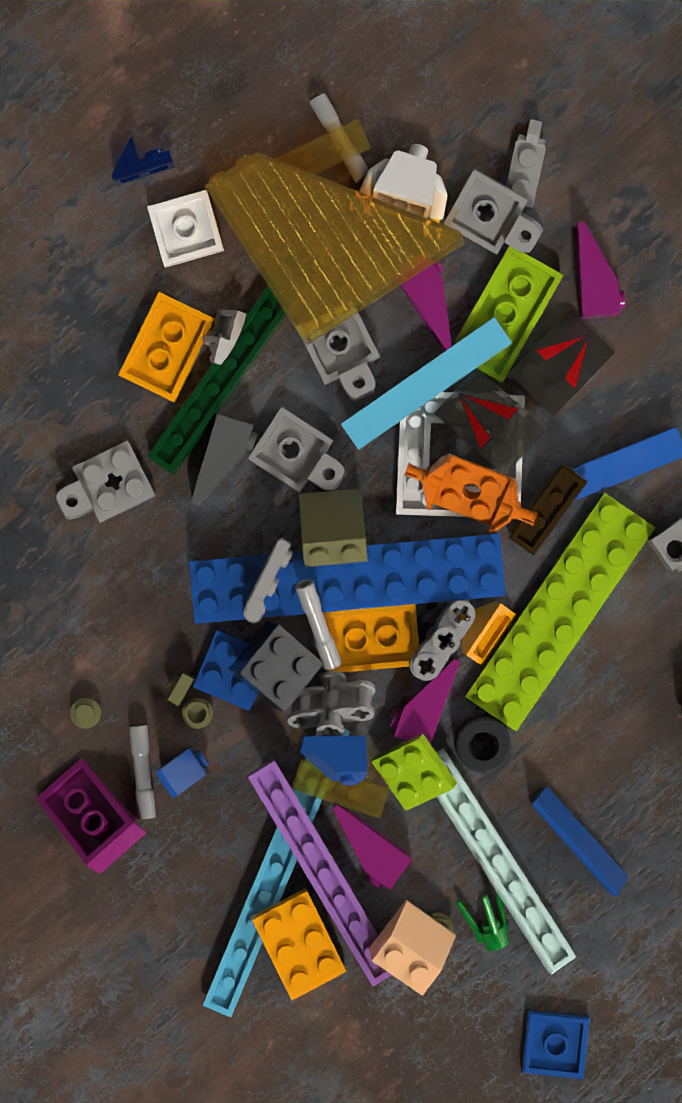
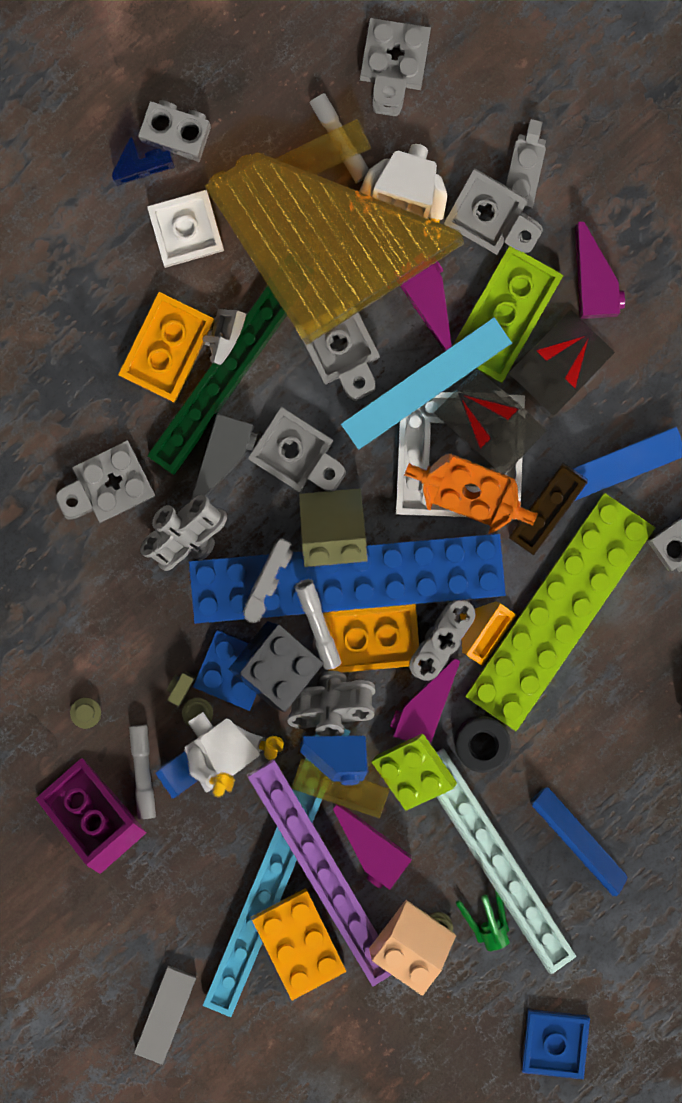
(165, 1015): none -> light grey tile
(171, 137): none -> light grey brick
(183, 532): none -> light grey axle
(224, 751): none -> white torso
(390, 75): none -> light grey plate

